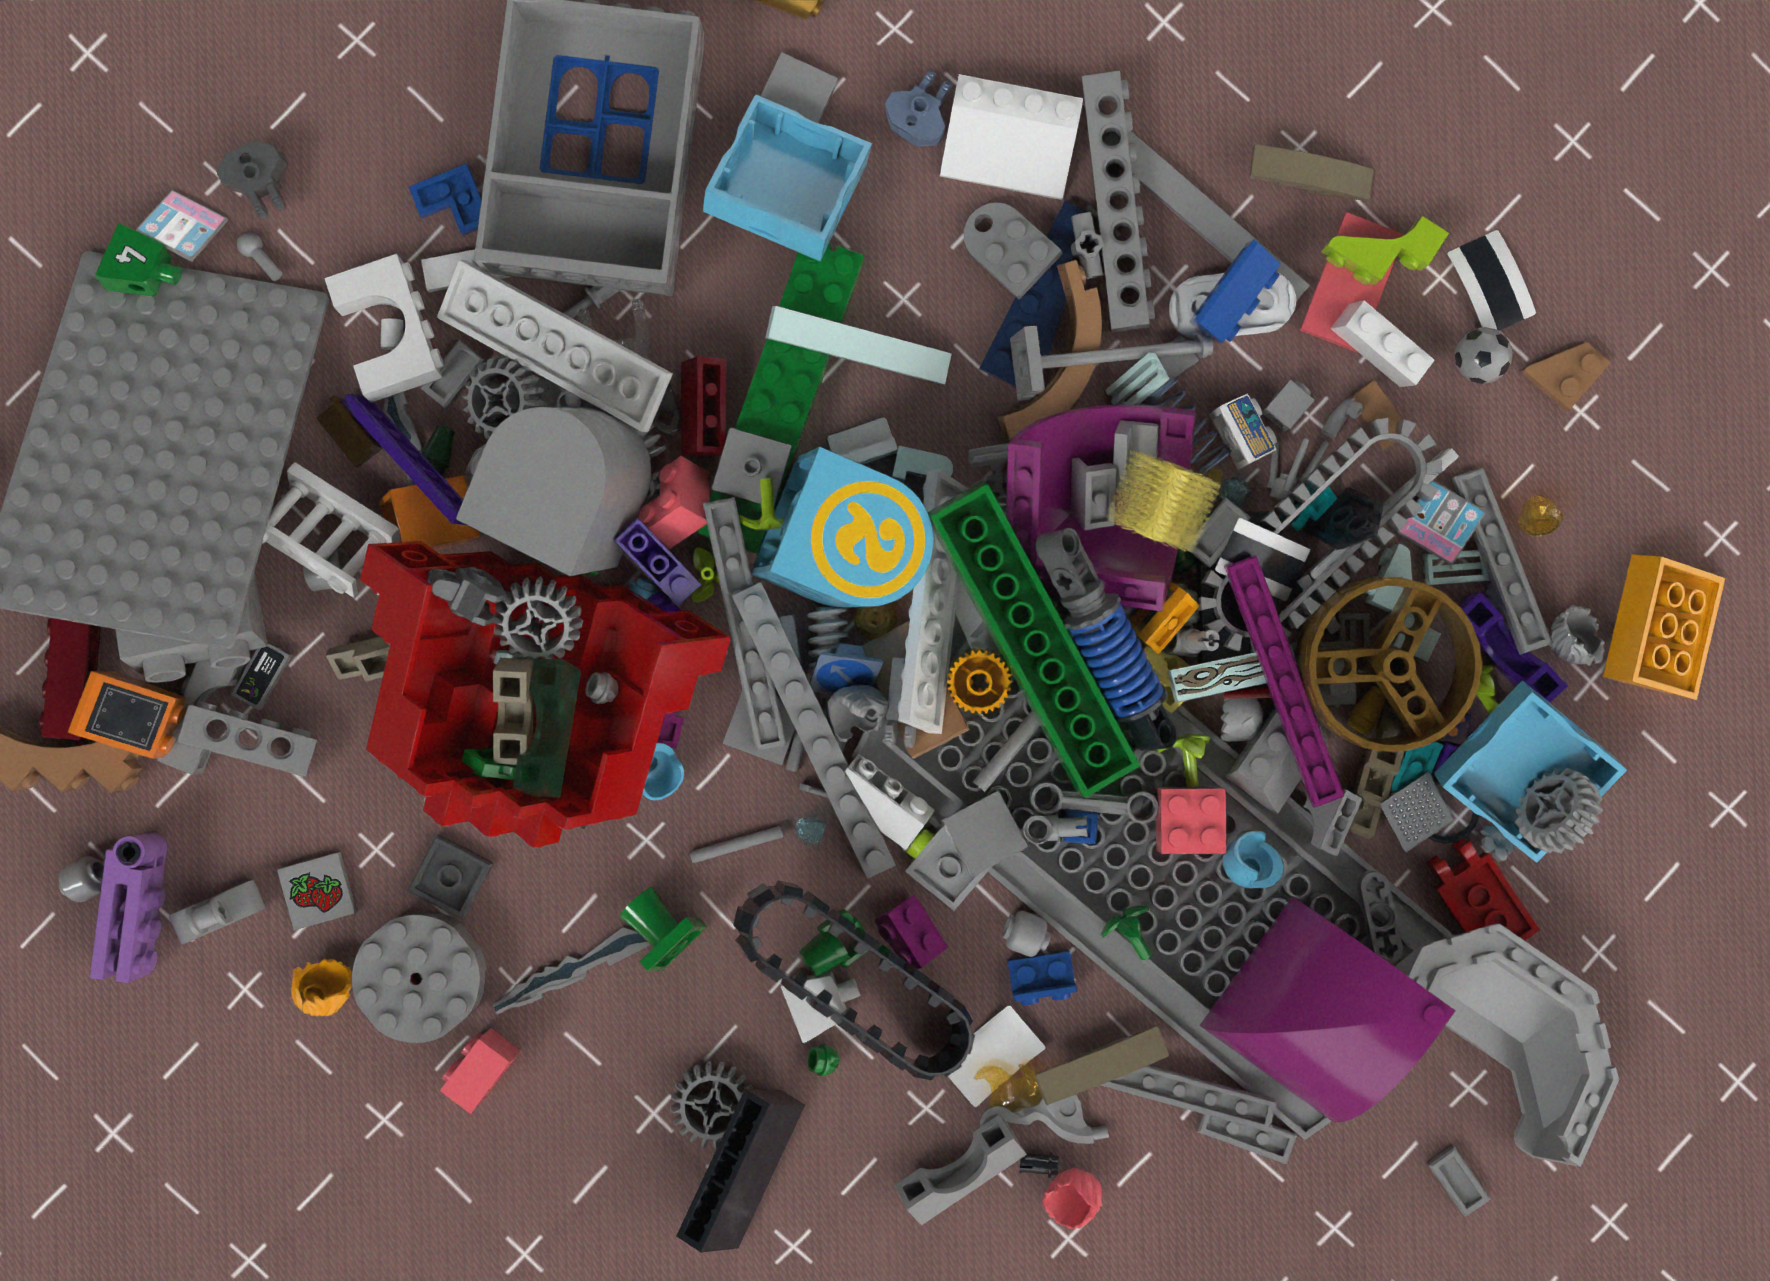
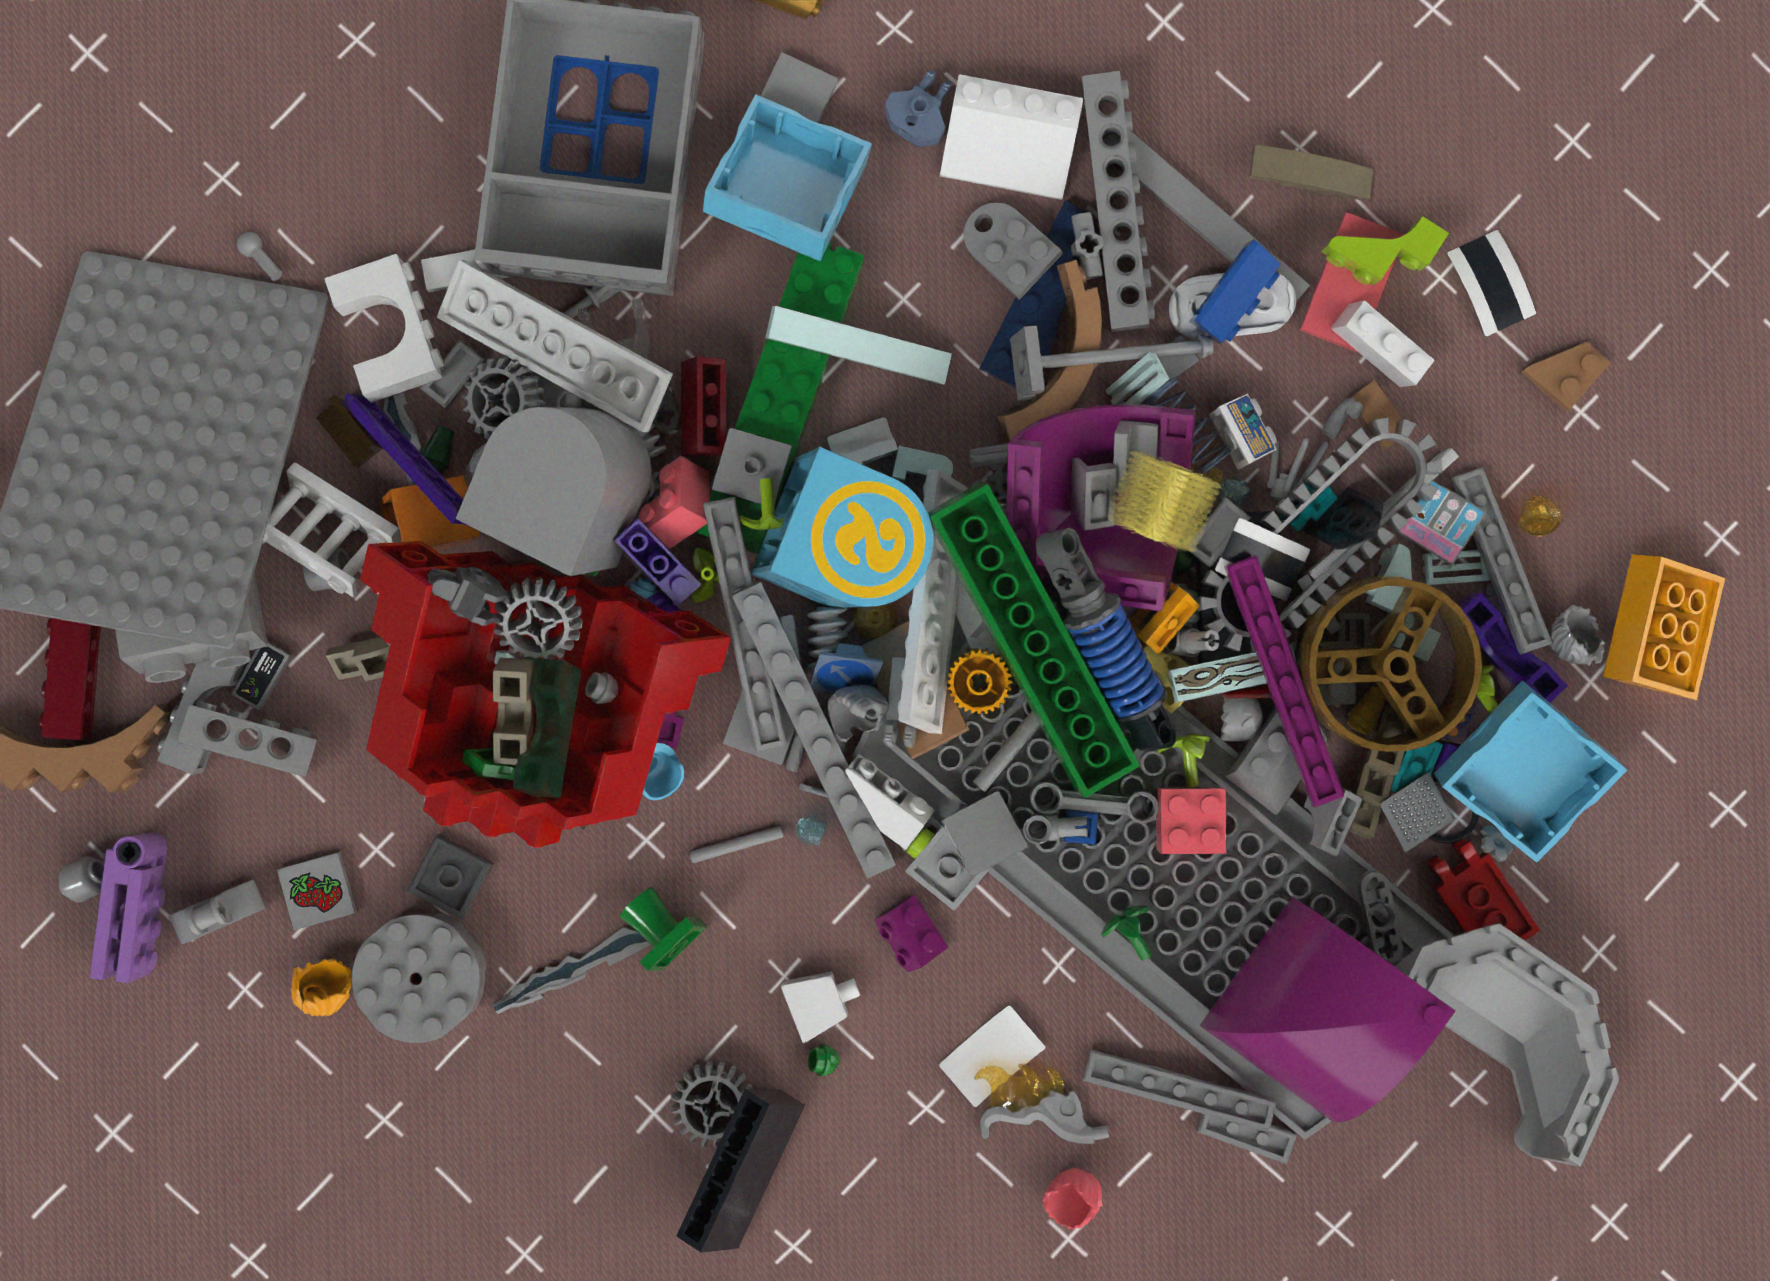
(128, 714): slope -> none
(136, 264): green torso -> none
(182, 225): piece -> none
(255, 174): dark grey hinge -> none
(391, 333): white hinge -> none
(451, 190): blue plate -> none
(474, 1076): coral brick -> none
(826, 950): green piece -> none
(922, 1067): black piece -> none
(934, 1190): light grey arch -> none
(1026, 933): light grey head -> none
(1039, 1164): black pin -> none
(1042, 977): blue bracket -> none
(1101, 1065): dark tan slope -> none
(1252, 861): medium azure helmet -> none
(1288, 405): light grey brick -> none
(1458, 1180): light grey tile -> none
(1483, 355): light grey piece -> none
(1556, 830): light grey gear -> none

